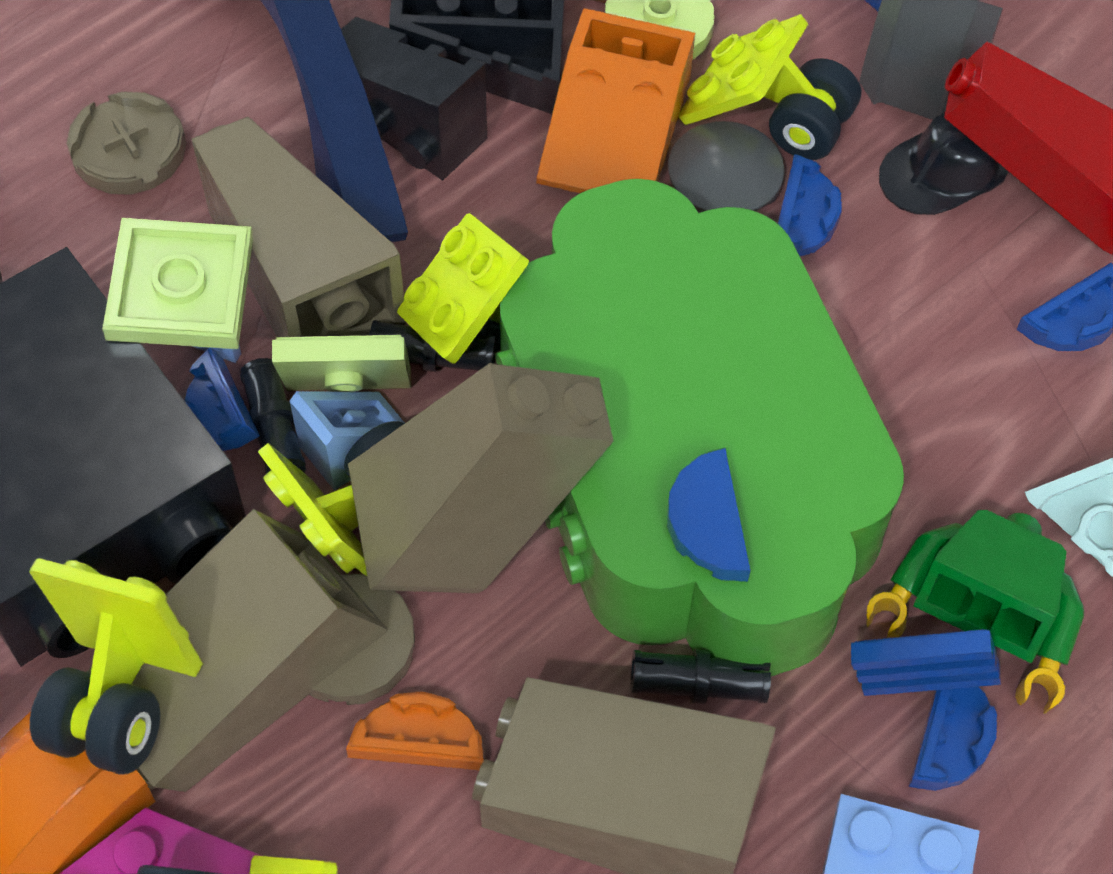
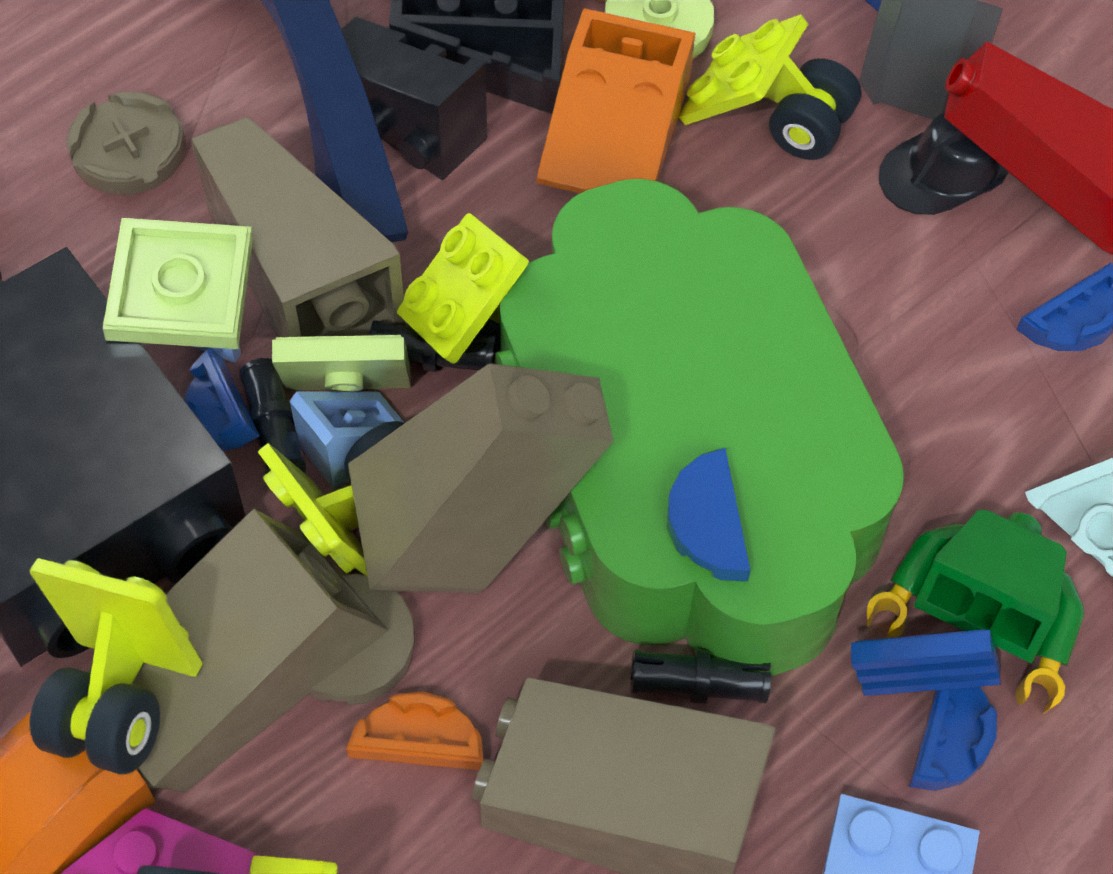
(726, 167): dark grey dish -> none
(809, 206): blue tile -> none

